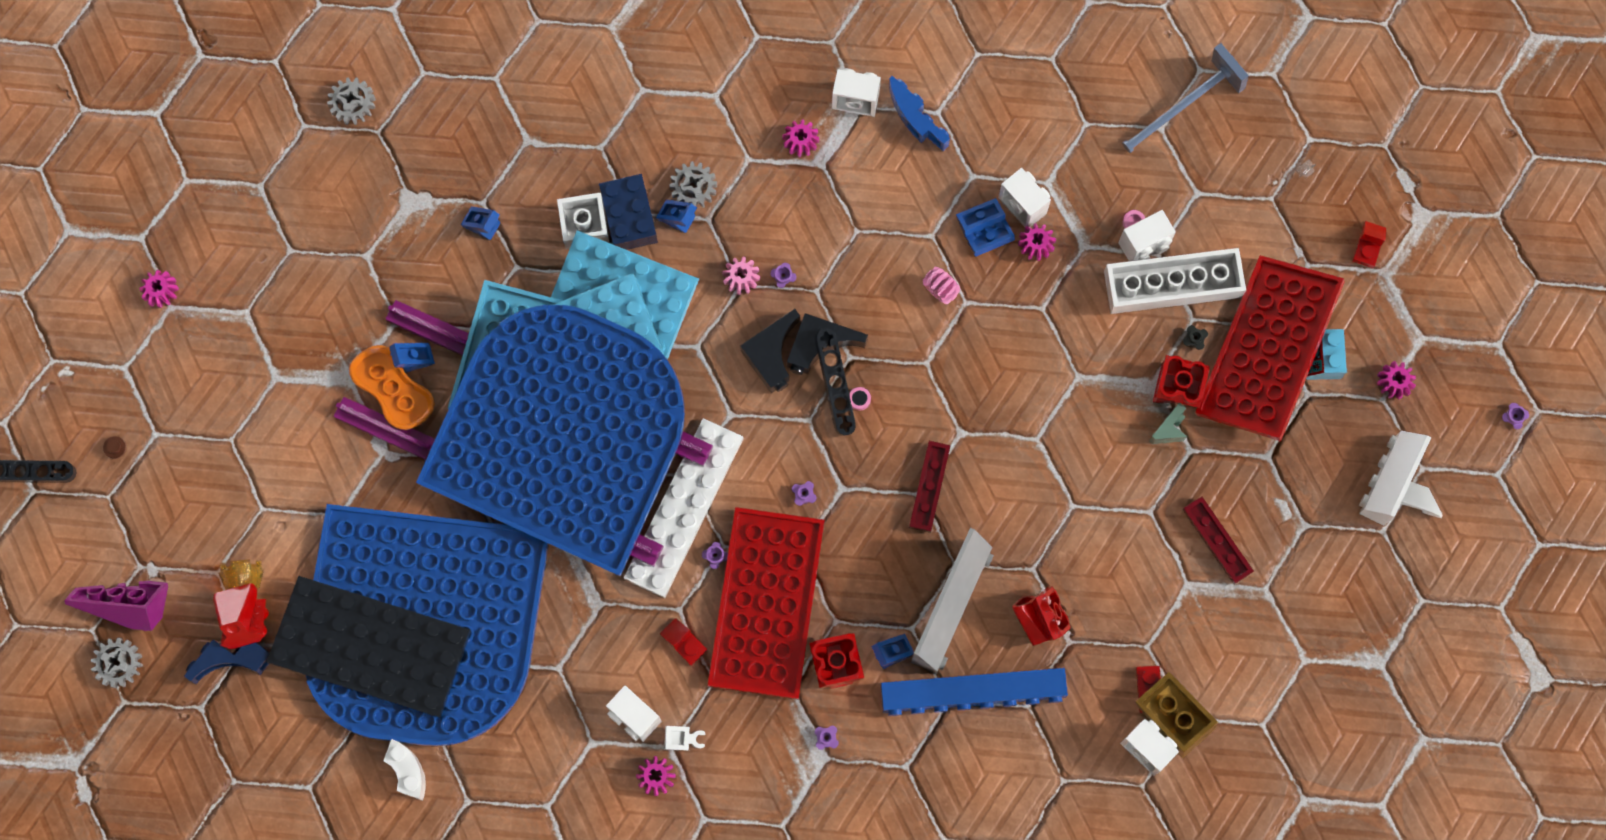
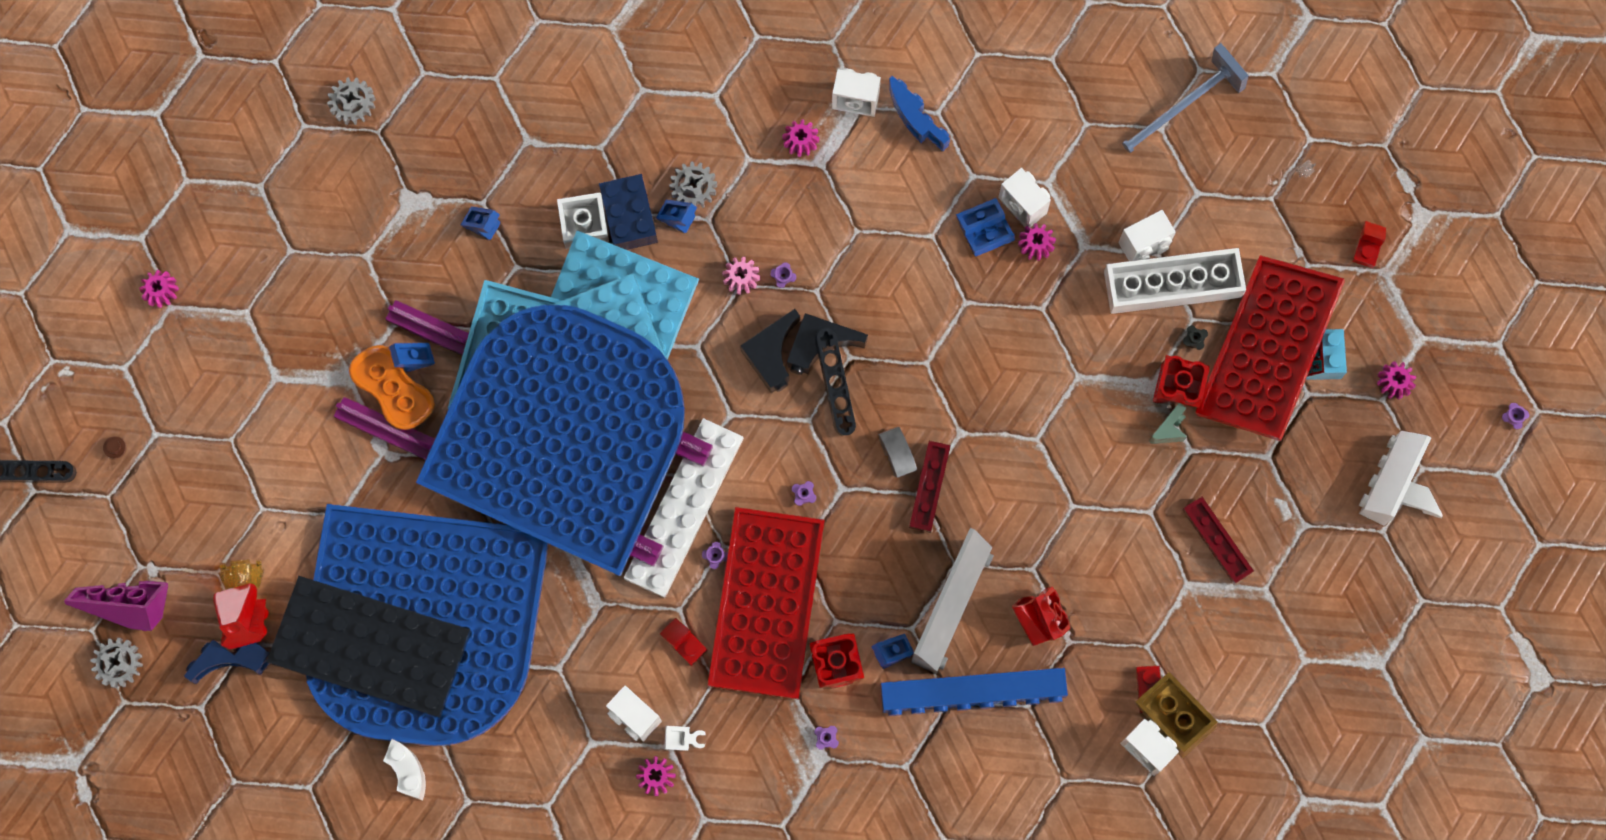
(860, 398): tile -> none
(898, 451): none -> flat silver slope
(941, 285): bright pink gear -> none
(1132, 217): bright pink tile -> none

